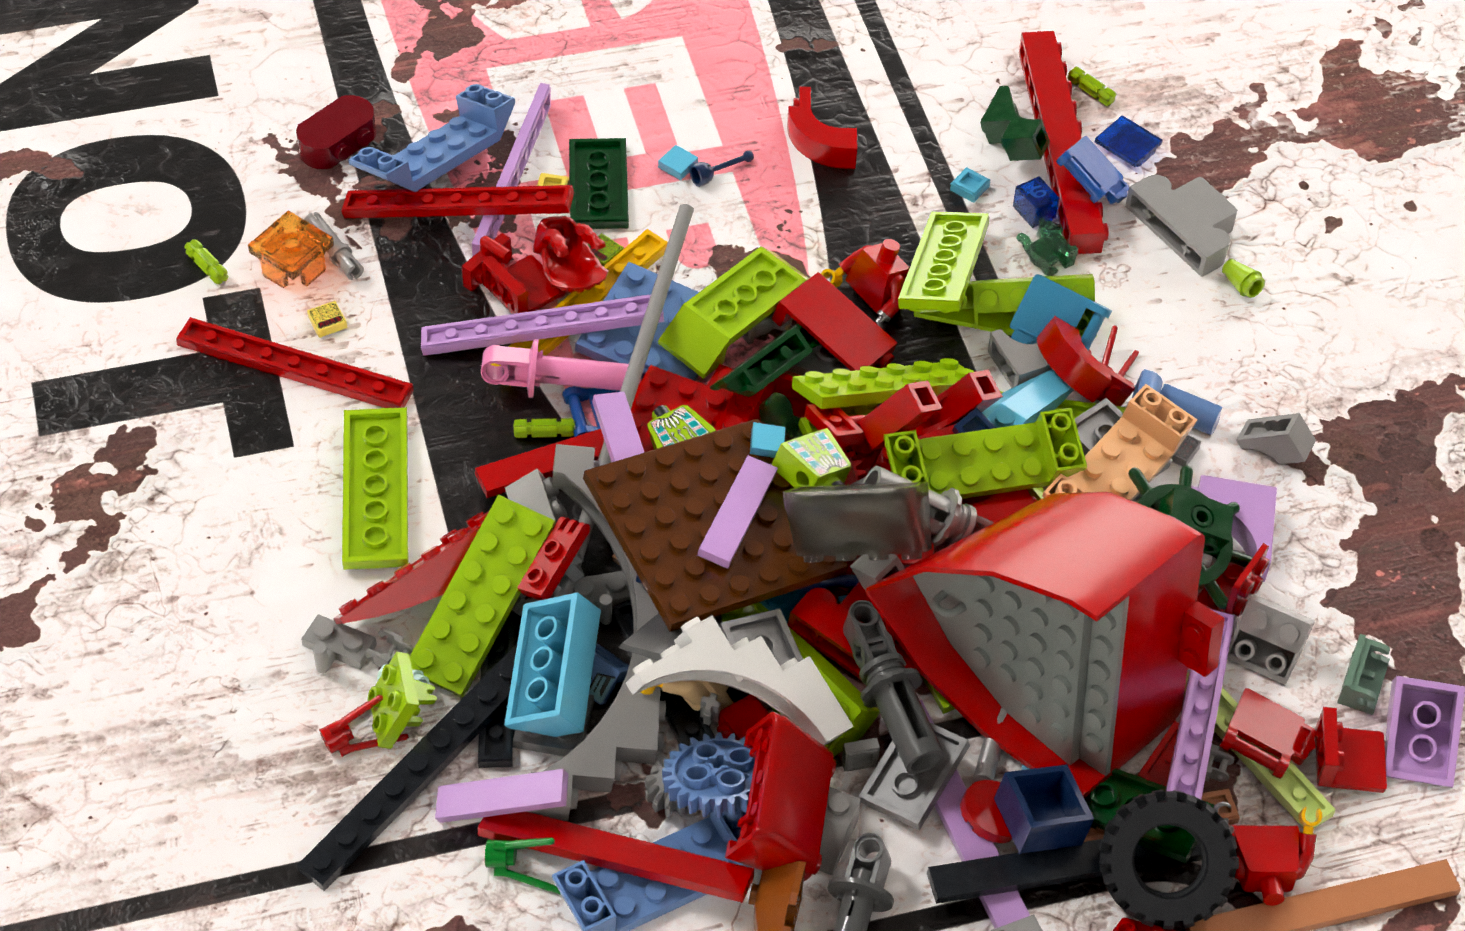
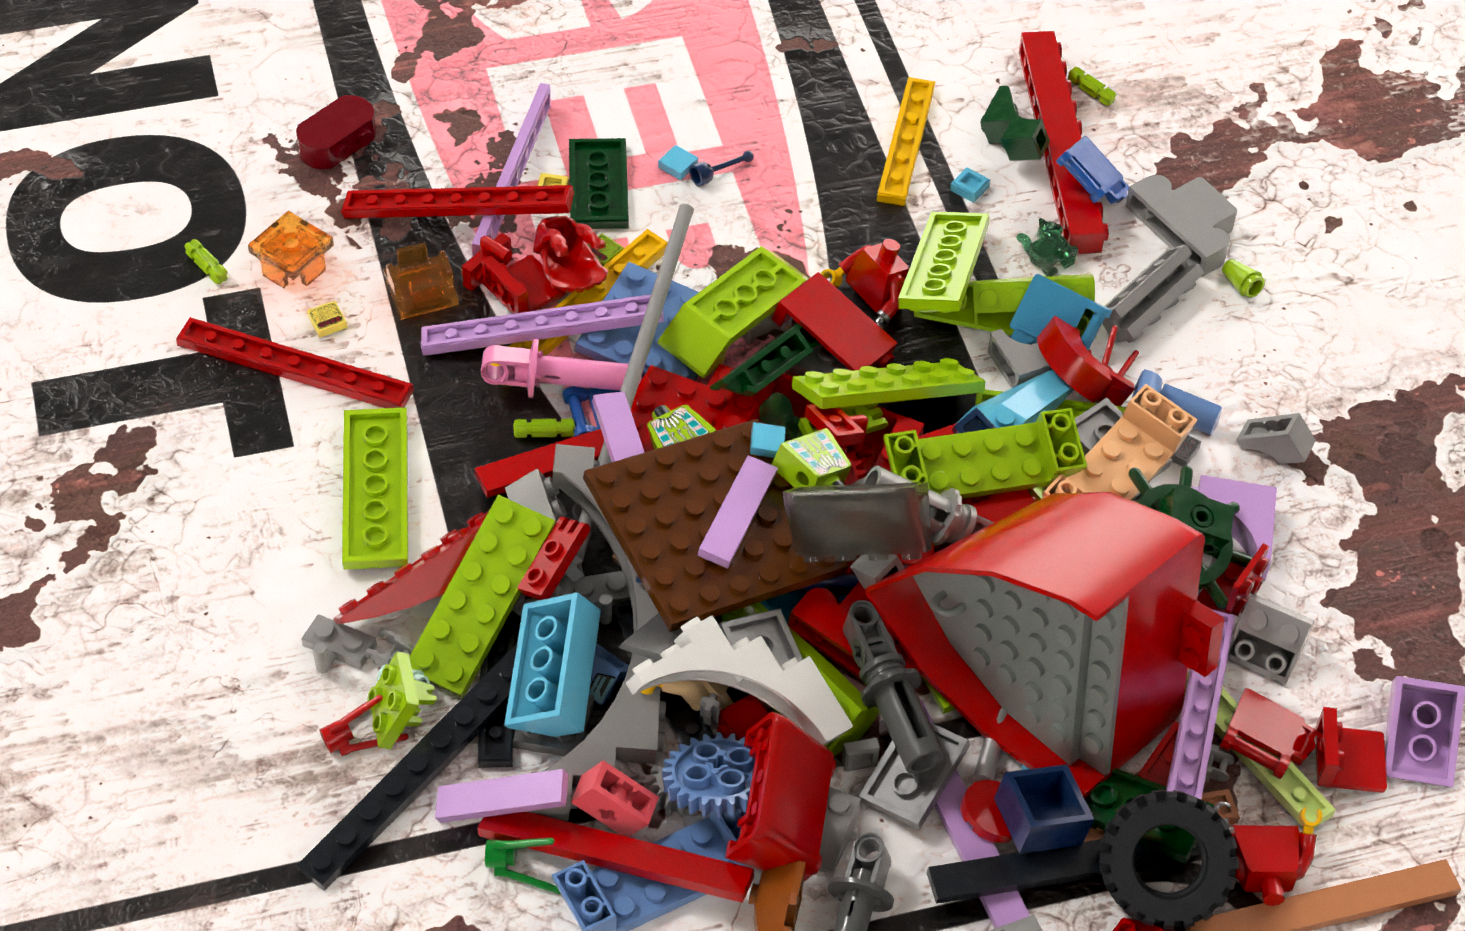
(340, 253): light grey pin -> none
(420, 282): none -> clear orange panel
(479, 126): medium blue slope -> none
(615, 799): none -> coral brick
(818, 141): red arch -> none
(906, 141): none -> yellow tile
(921, 410): red arch -> none
(1035, 201): clear blue brick -> none
(1129, 141): clear blue piece -> none
(1151, 293): none -> light grey brick
(1364, 675): sand green hinge -> none

